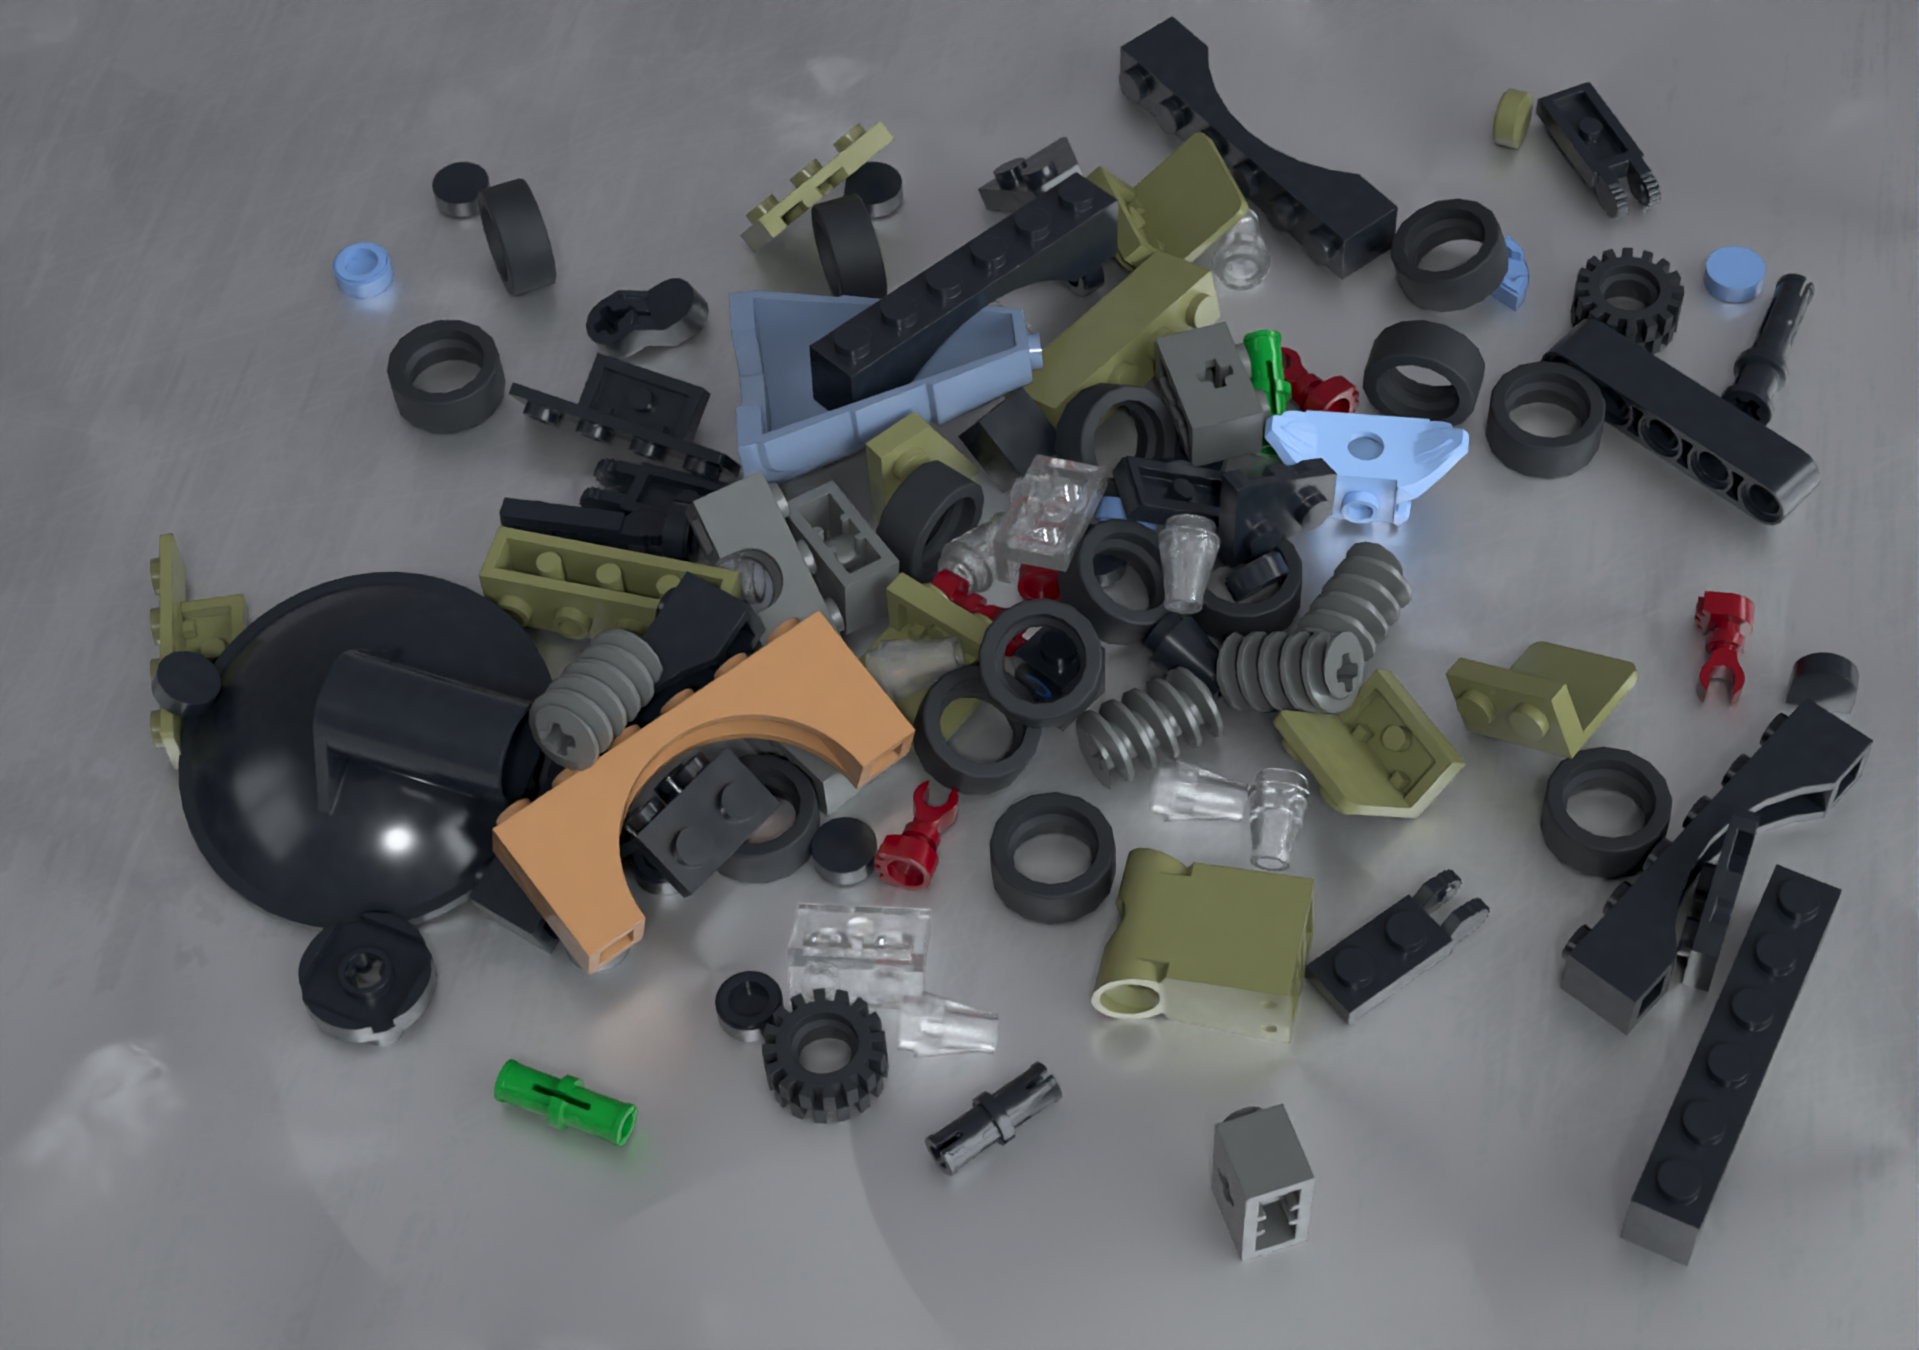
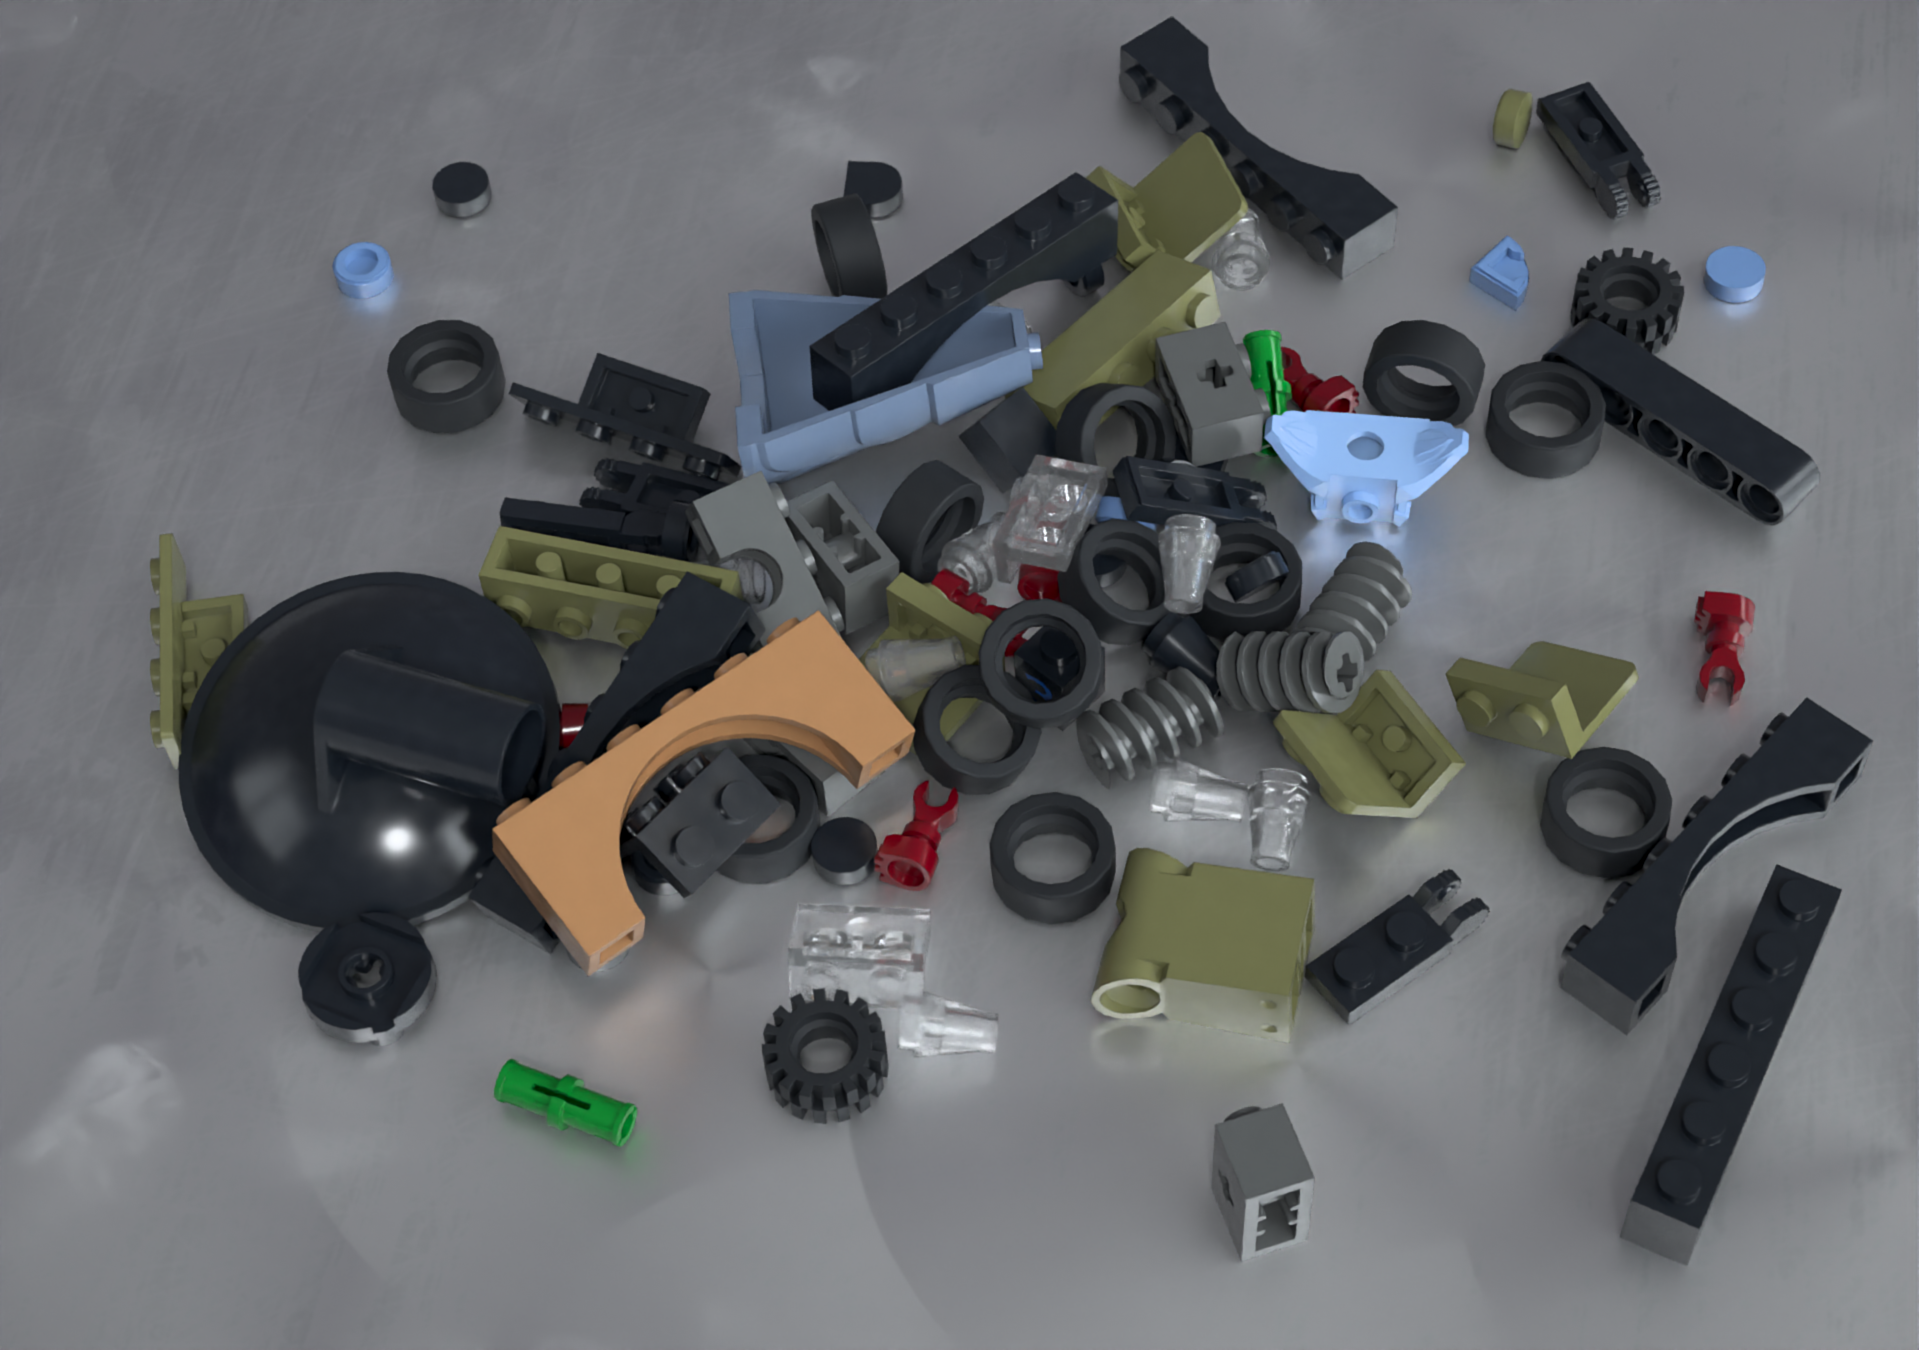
(186, 684): black tile -> none
(517, 236): black tyre -> none
(594, 698): dark grey piece -> none
(640, 319): black piece -> none
(747, 1004): black tile -> none
(814, 183): olive wing -> none
(904, 449): olive wing -> none
(993, 1118): black pin -> none
(1024, 180): black wing -> none
(1272, 508): black wing -> none
(1464, 284): black tyre -> none
(1718, 889): black wing -> none
(1763, 367): black pin -> none
(1824, 679): black tile -> none

